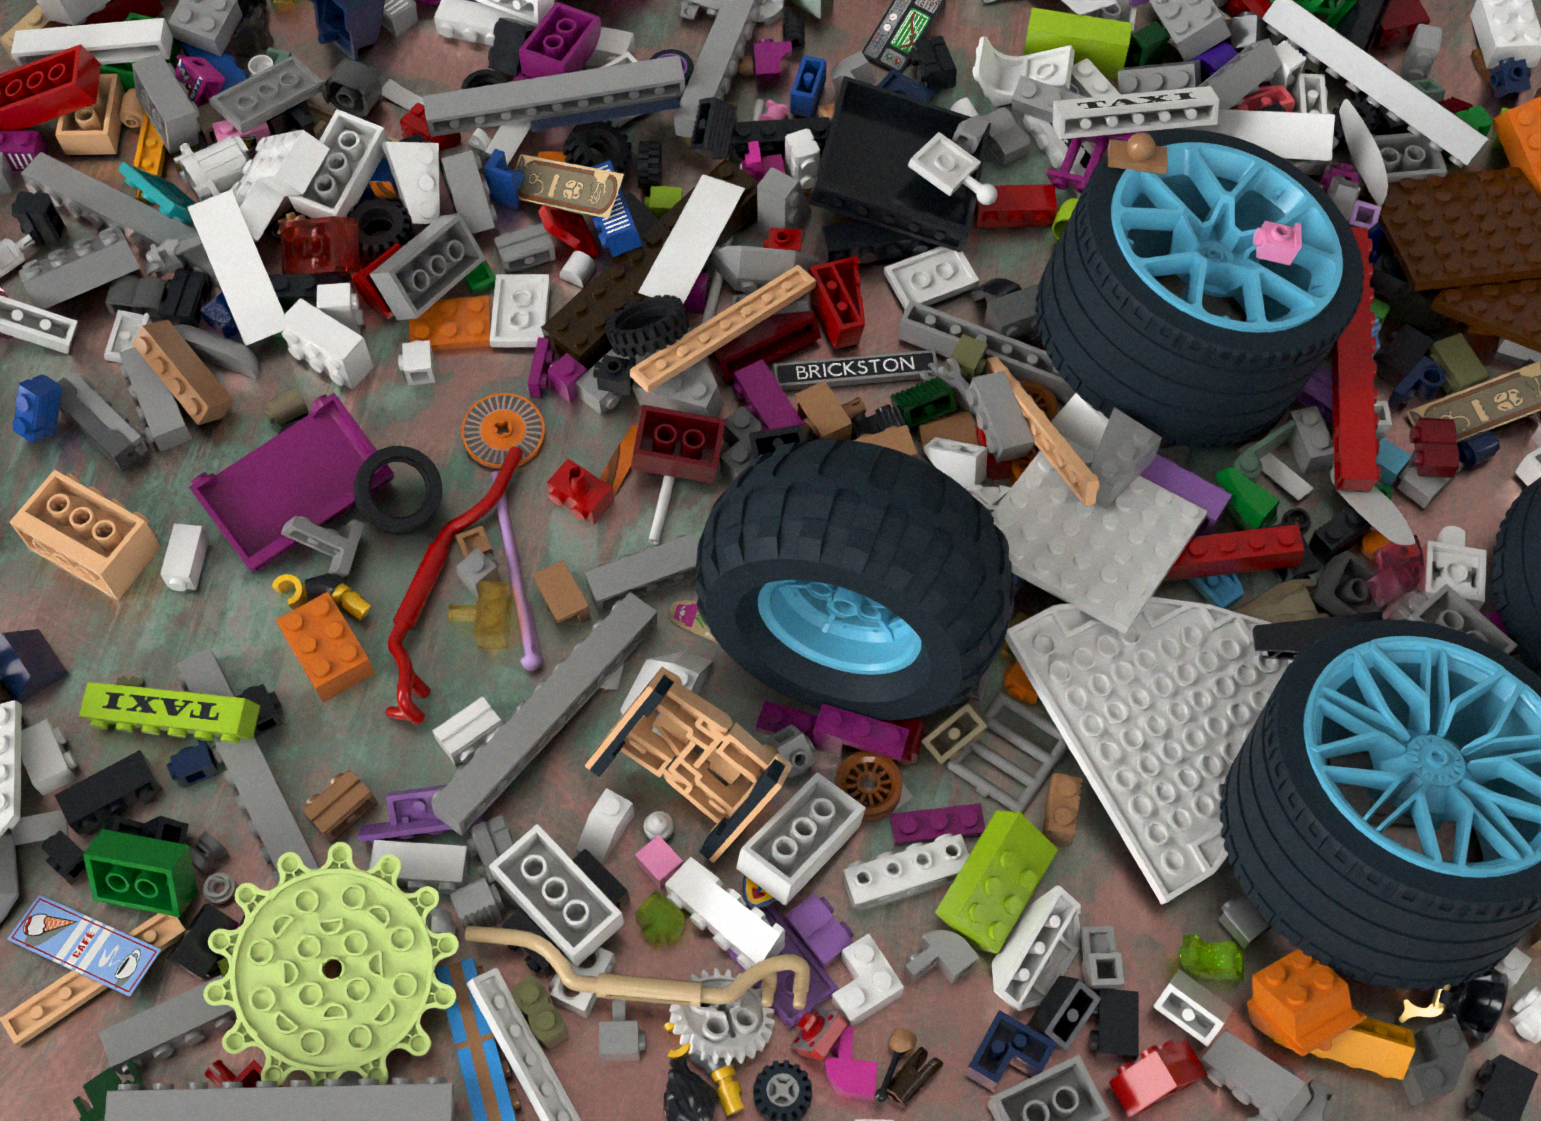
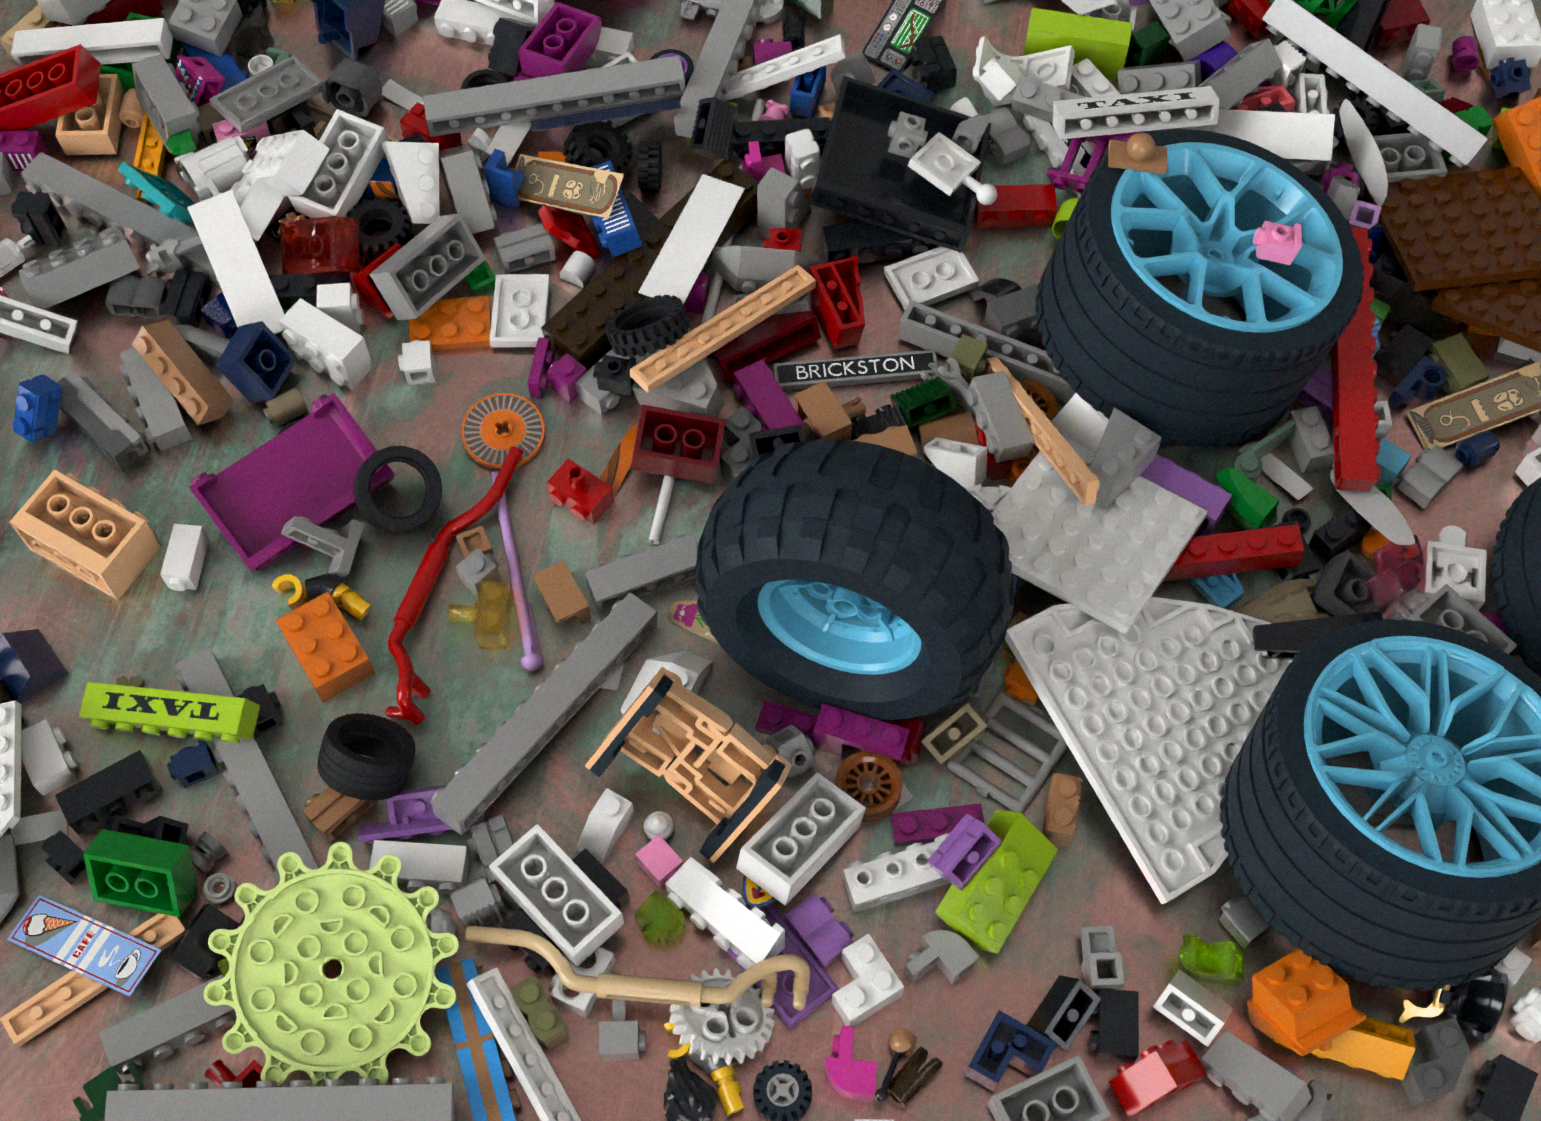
(123, 333): white slope -> none
(181, 143): none -> green tile
(256, 362): none -> dark blue brick
(360, 776): none -> black tyre
(467, 731): white brick -> none
(663, 199): lime brick -> none
(786, 67): none -> white plate
(818, 1033): red piece -> none
(907, 135): none -> light grey brick
(964, 851): none -> medium lavender brick
(1001, 76): none -> white brick
(1037, 950): white wedge -> none
(1247, 30): dark grey brick -> none
(1435, 447): dark red brick -> none
(1465, 53): none -> magenta wheel

